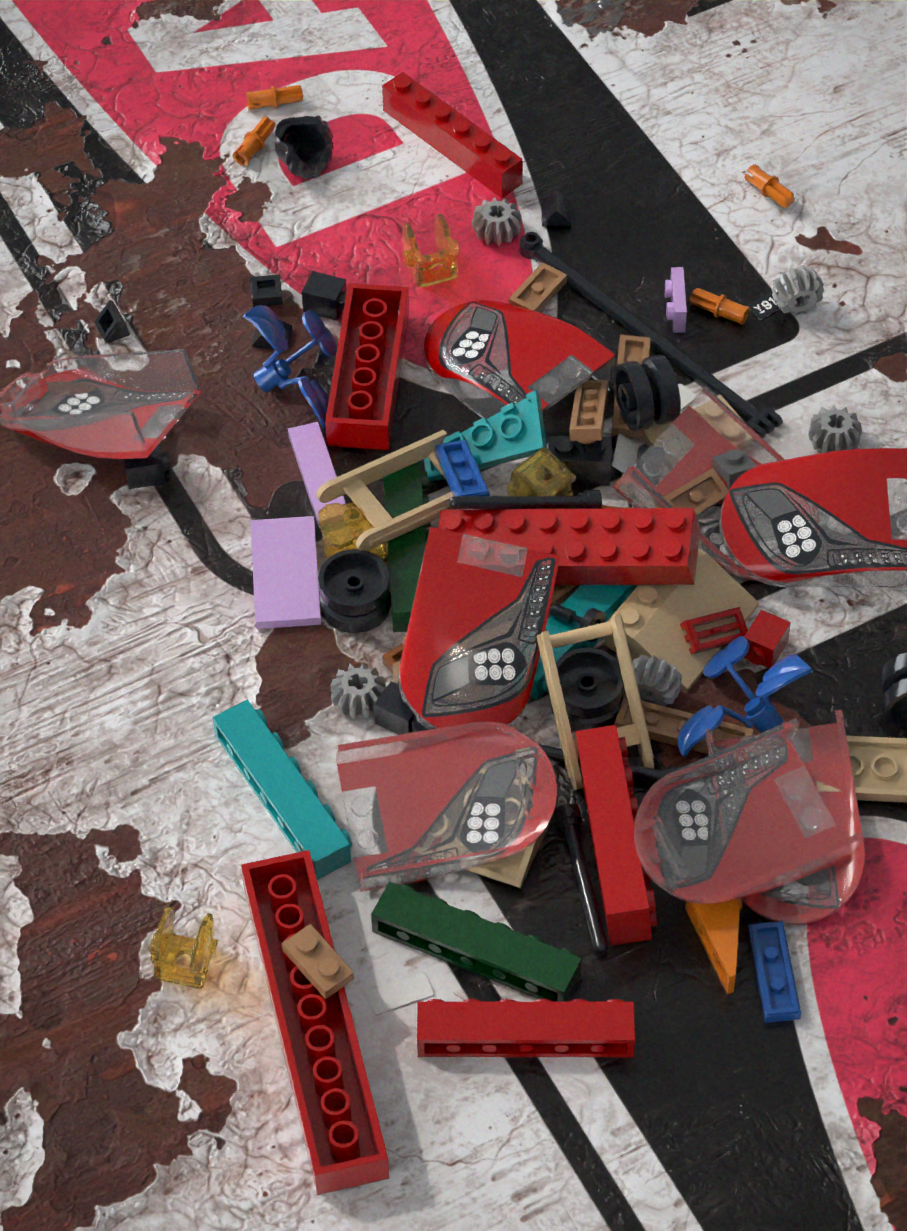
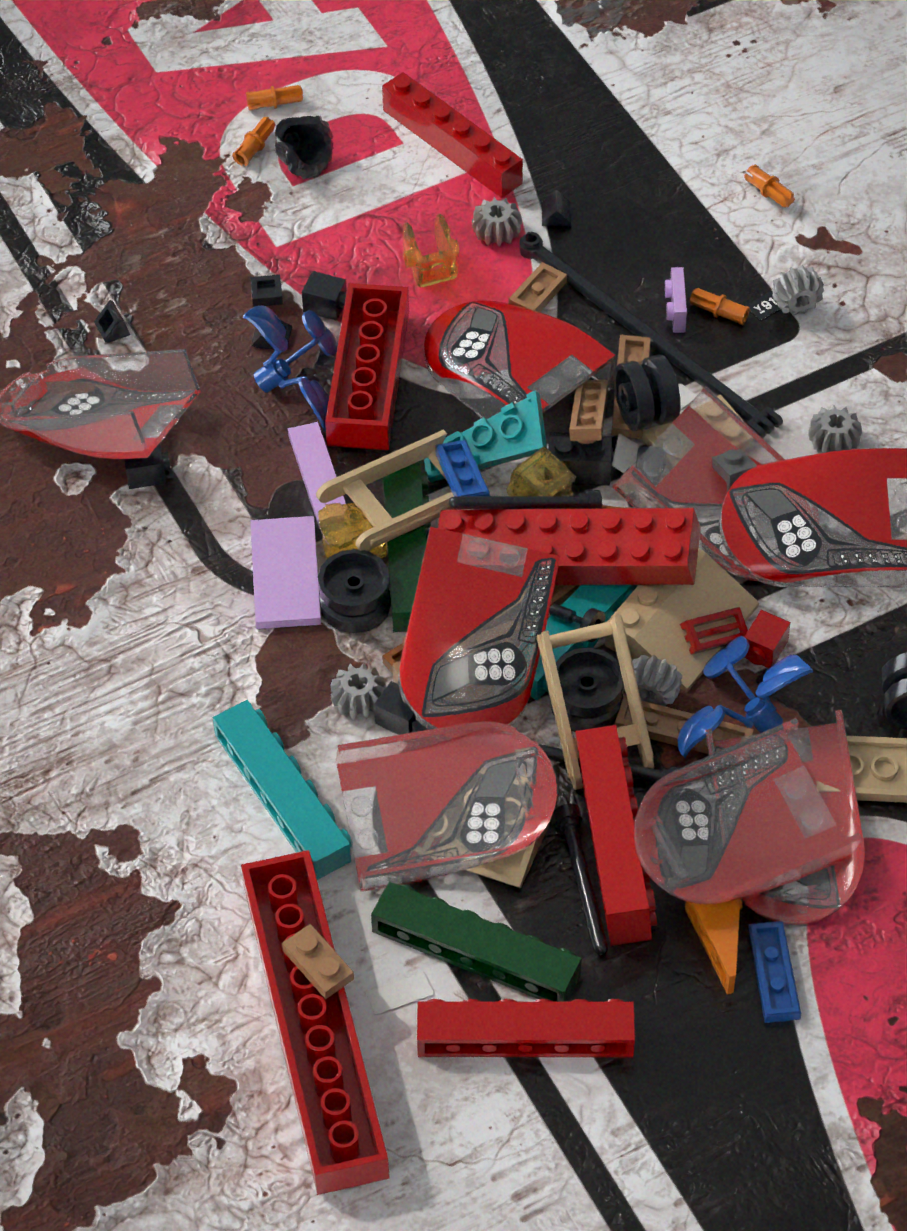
(168, 946): clear yellow piece -> none
(699, 493): medium nougat plate -> none

